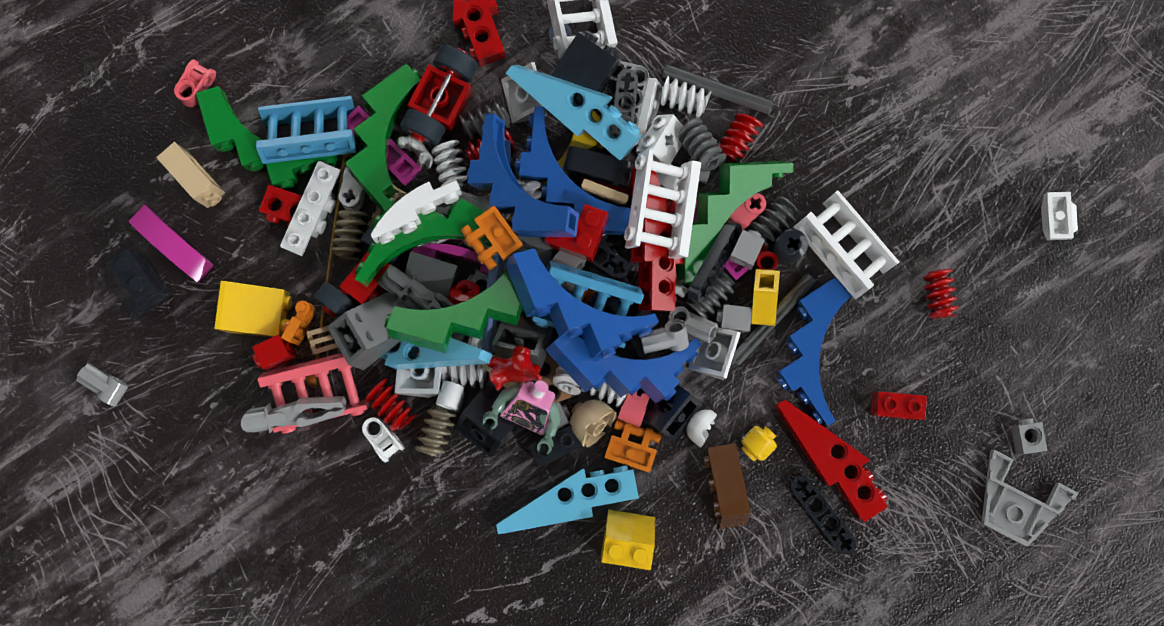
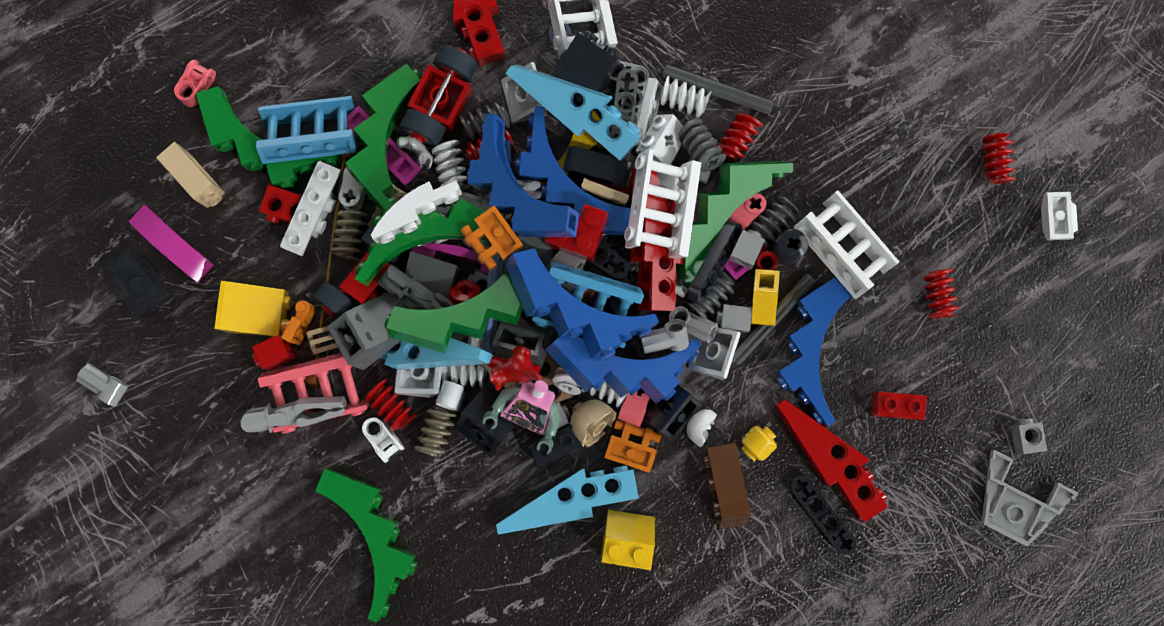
(389, 561): none -> green arch
(997, 158): none -> red piece

